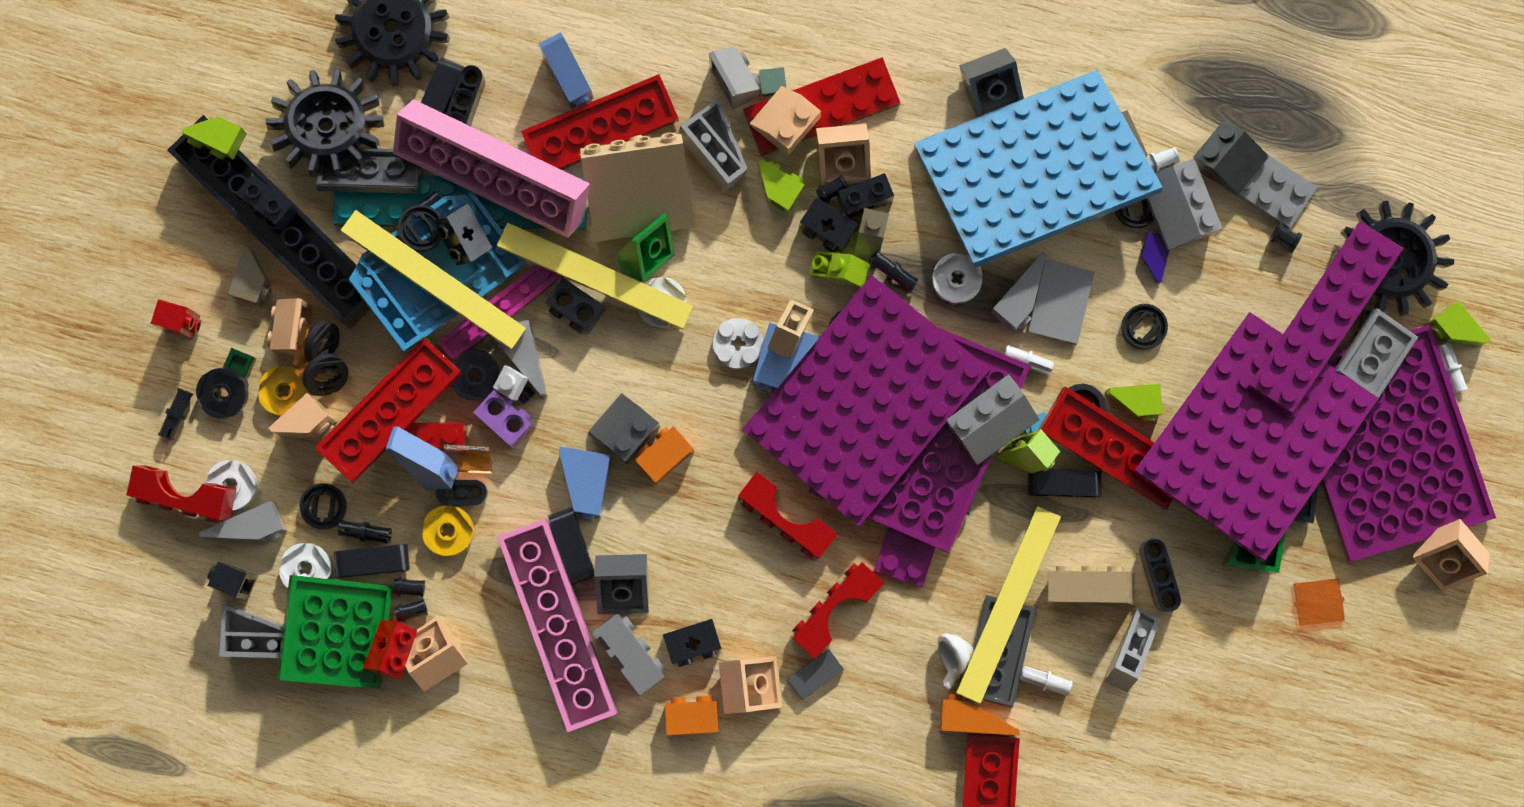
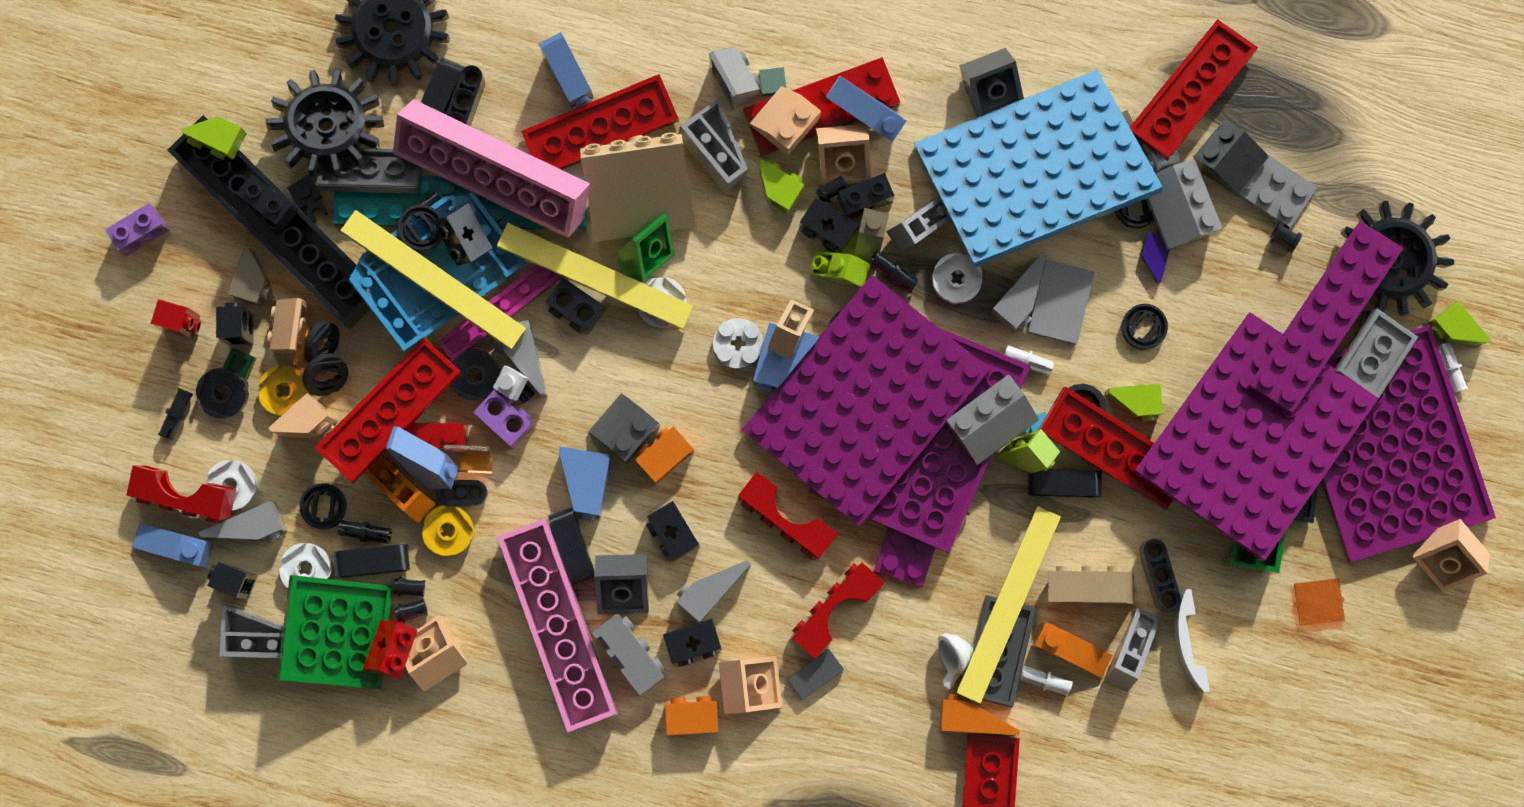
(137, 229): none -> medium lavender brick
(173, 545): none -> medium blue slope
(234, 324): none -> black brick
(306, 195): none -> black plate
(399, 488): none -> orange slope
(671, 516): none -> black brick
(707, 592): none -> light grey slope
(866, 108): none -> medium blue slope
(918, 225): none -> light grey slope
(1071, 649): none -> orange slope
(1192, 89): none -> red plate
(1196, 674): none -> white slope

